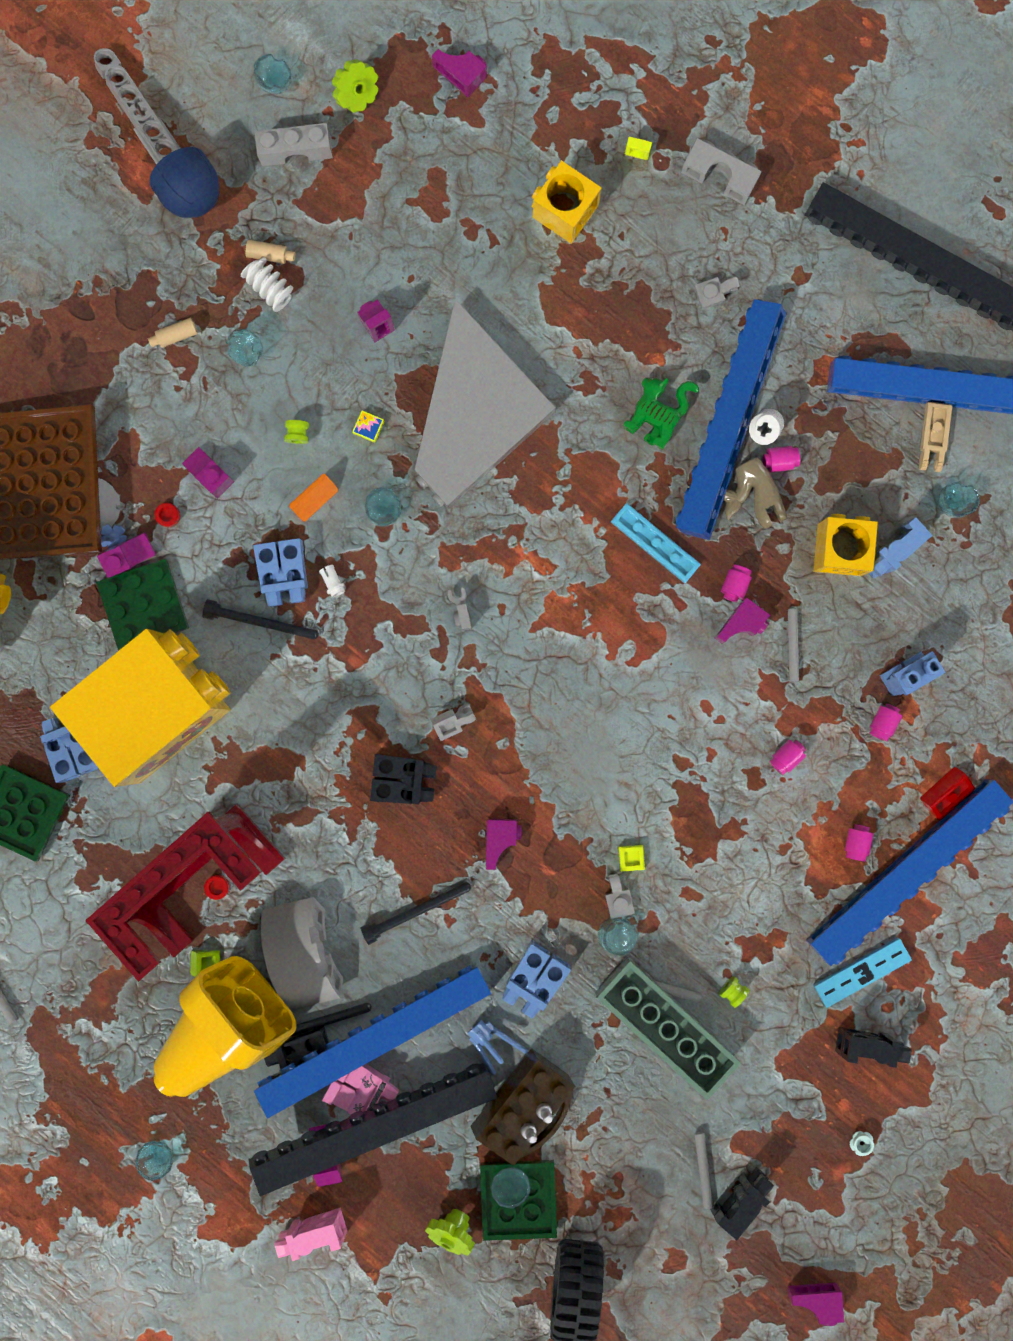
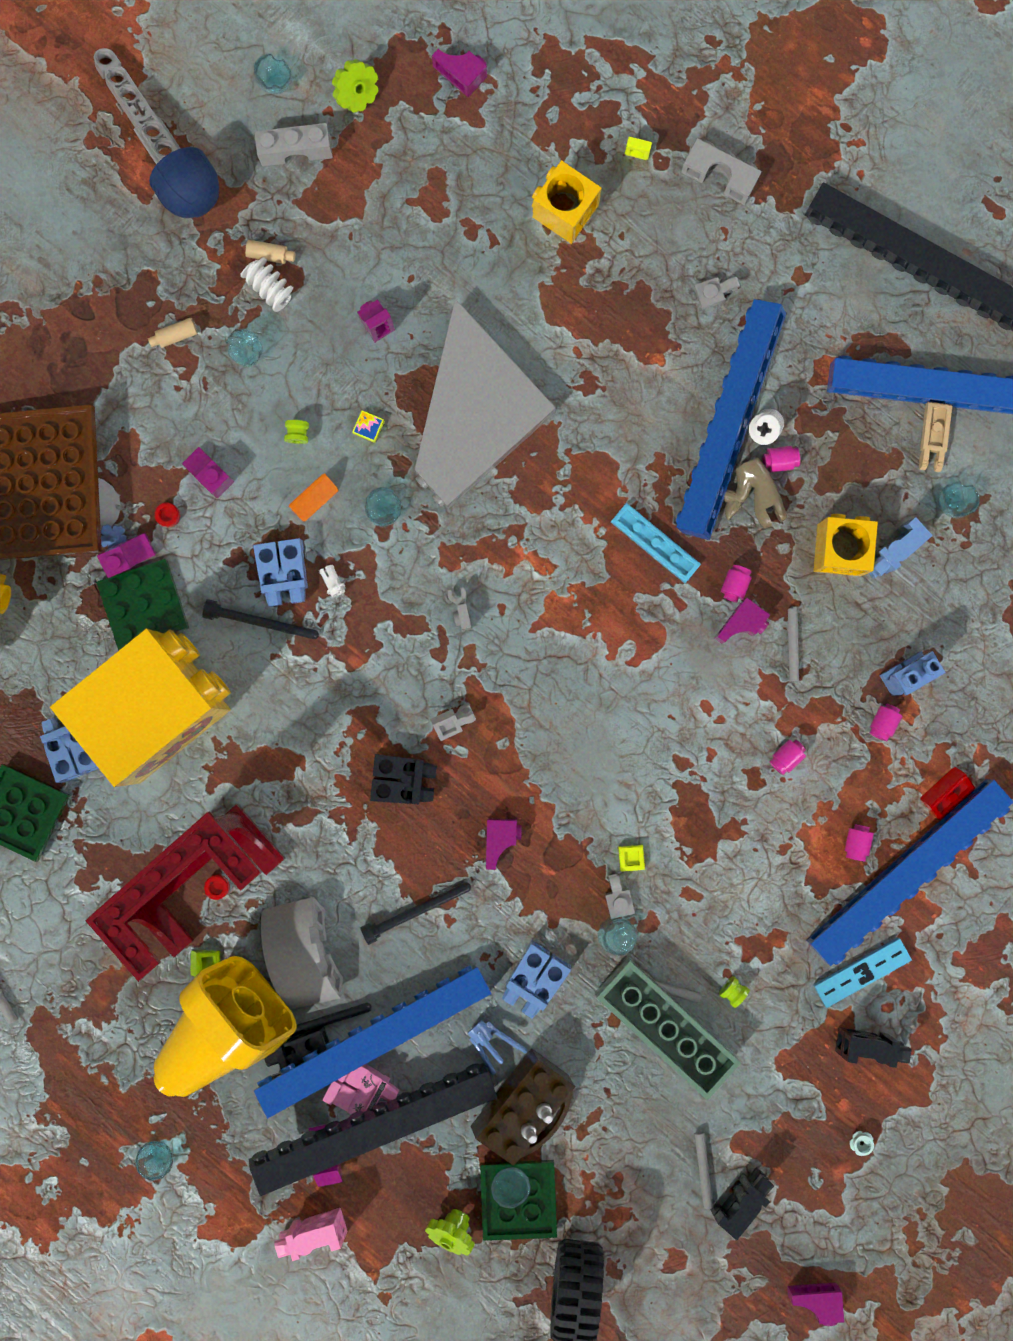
(657, 414): green animal -> none

